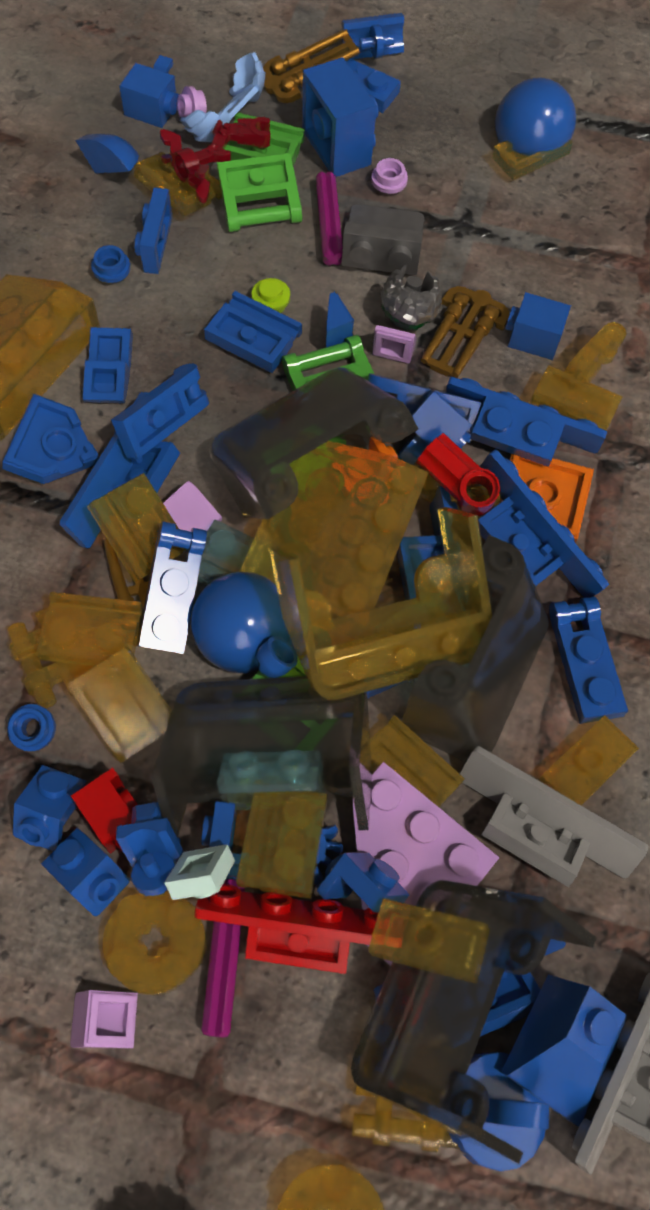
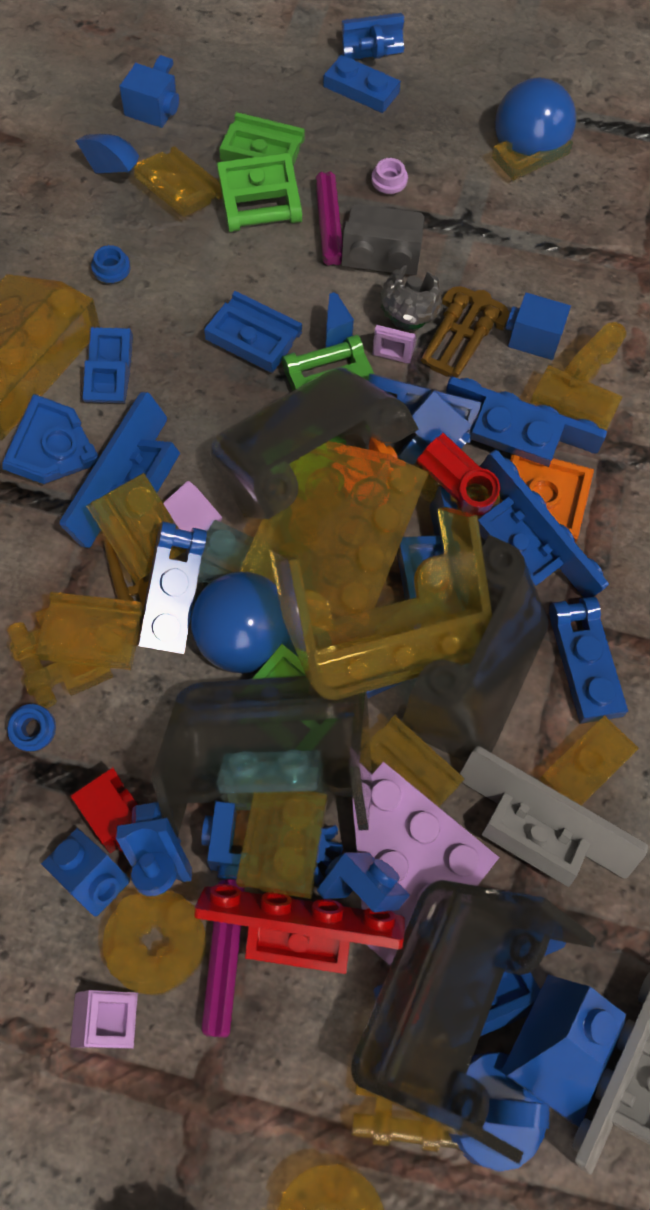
(45, 807): blue bracket -> none
(122, 703): clear yellow plate -> none
(156, 222): blue plate -> none
(160, 411): blue plate -> none
(190, 101): lavender plate -> none
(192, 166): dark red piece -> none
(200, 872): light aqua plate -> none
(247, 87): light blue piece -> none
(272, 293): lime plate -> none
(276, 657): blue hinge -> none
(294, 77): pearl gold piece -> none
(338, 116): blue brick -> none
(429, 940): clear yellow plate -> none

